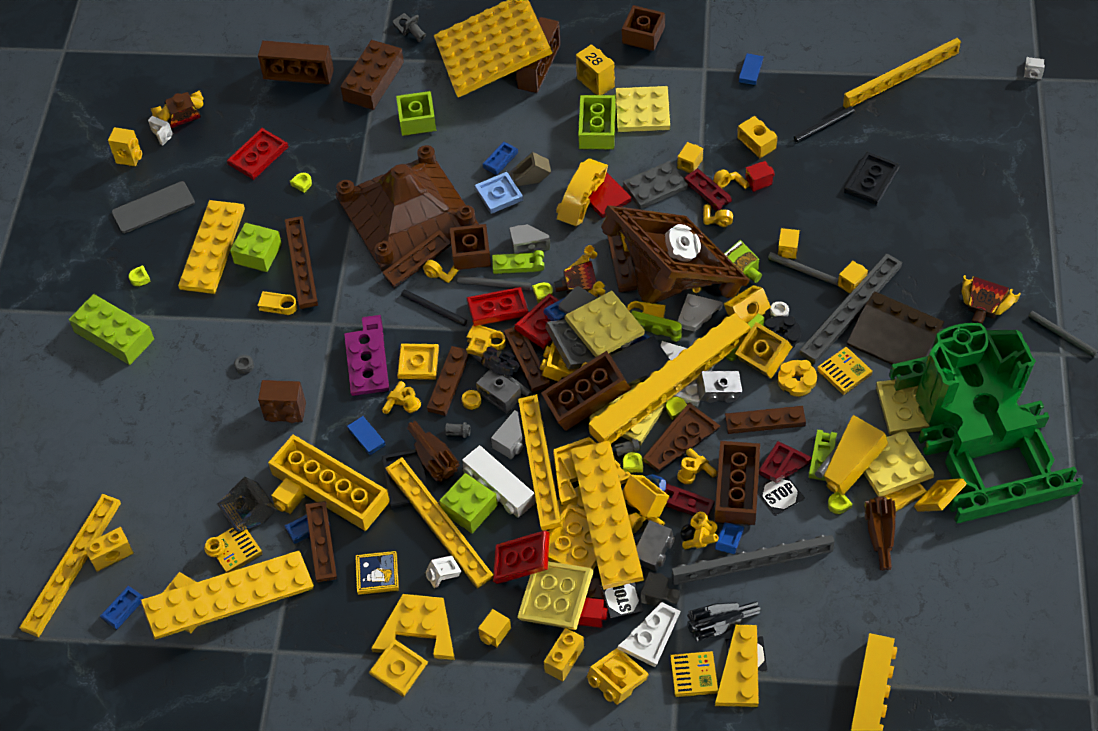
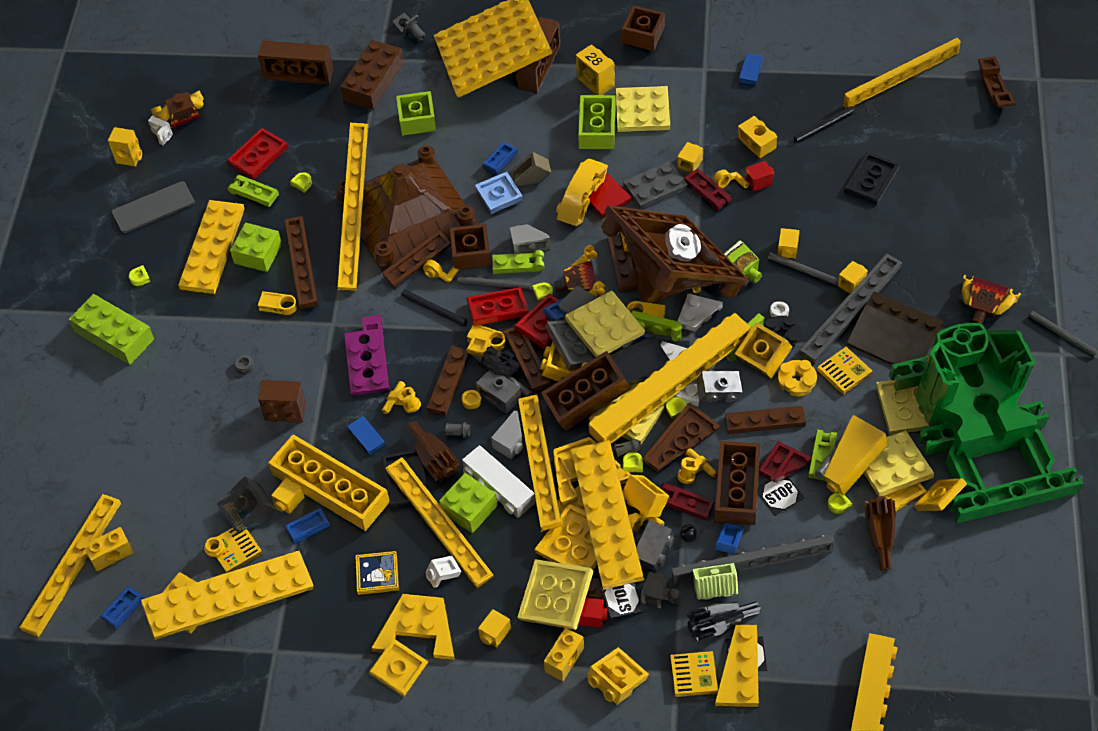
(253, 190): none -> lime plate
(321, 541): reddish brown plate -> none
(353, 207): none -> yellow plate
(418, 361): yellow tile -> none
(521, 557): red tile -> none
(651, 635): white wing -> none
(658, 481): blue piece -> none
(704, 532): yellow piece -> none
(715, 581): none -> yellowish green brick
(722, 217): yellow plate -> none
(754, 297): yellow brick -> none
(994, 84): none -> reddish brown slope
(1034, 68): white bracket -> none

